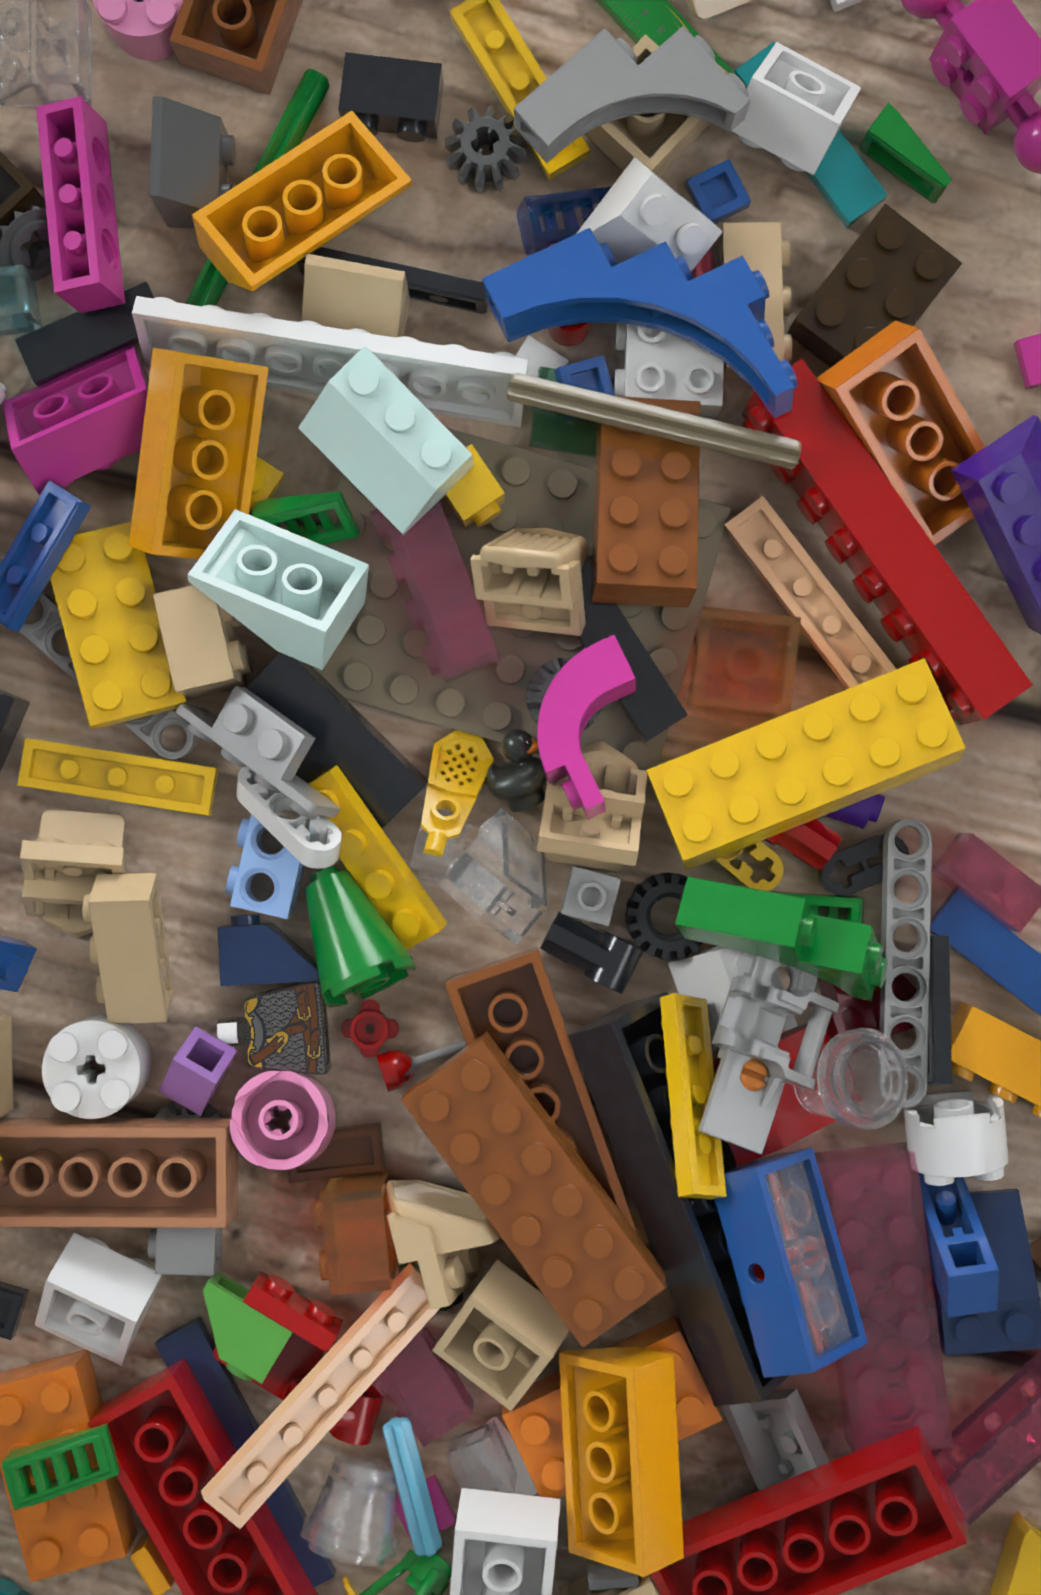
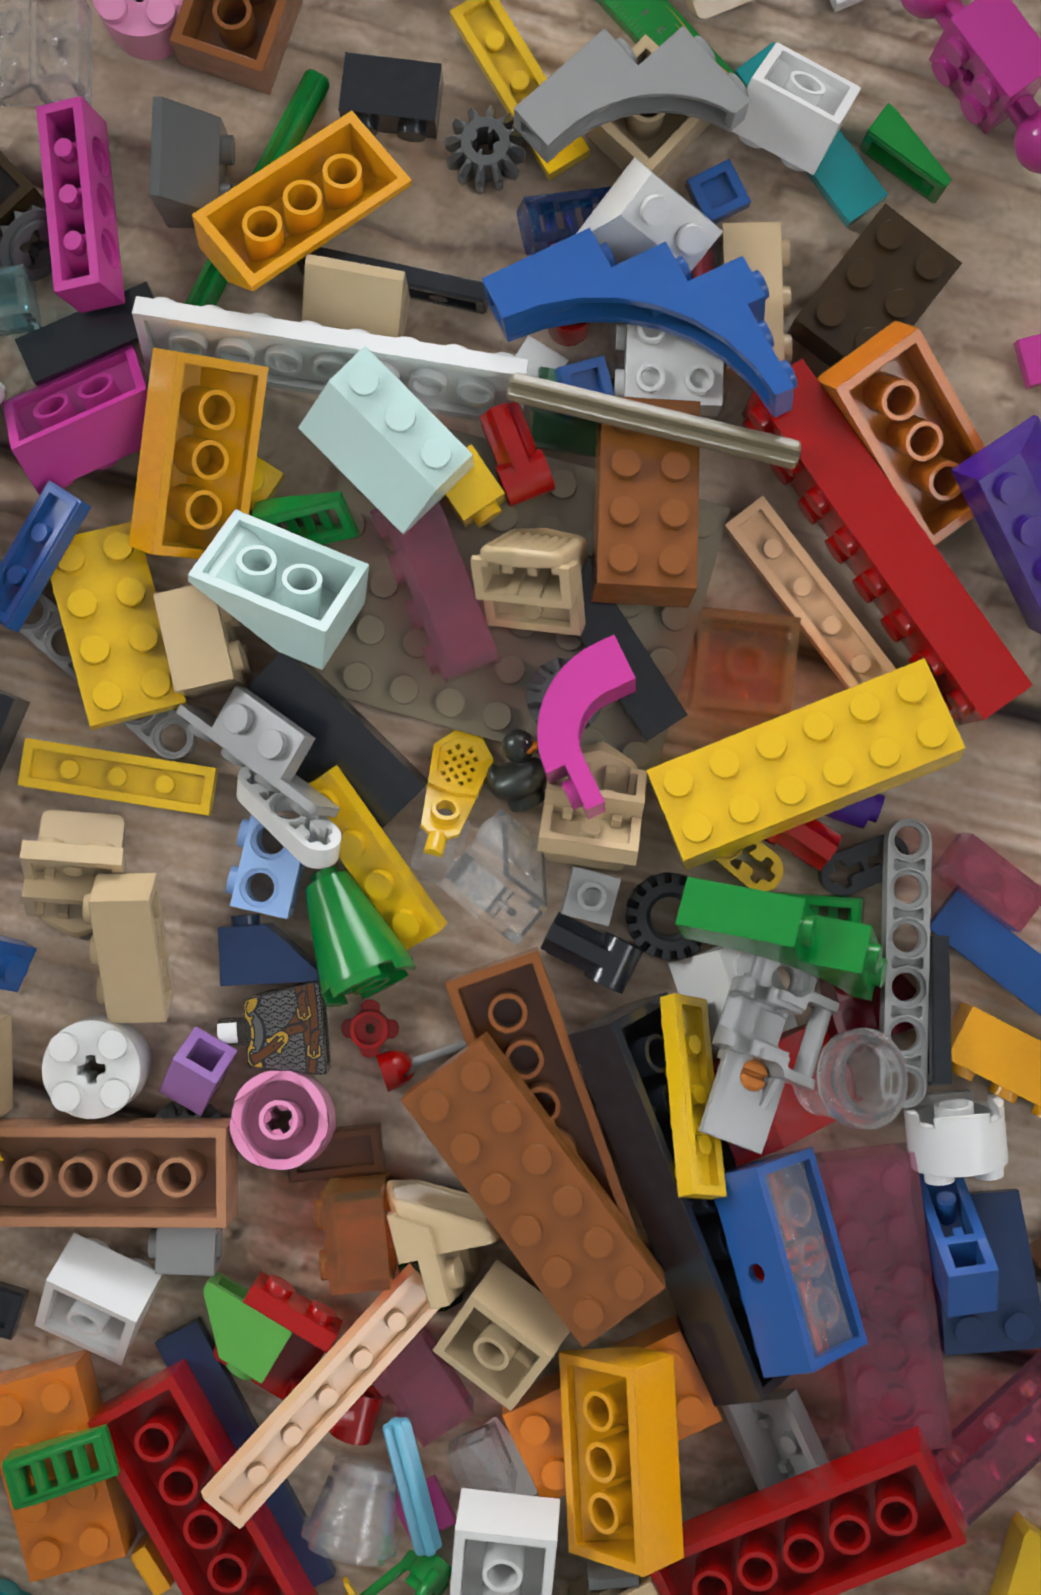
(519, 465): none -> red piece

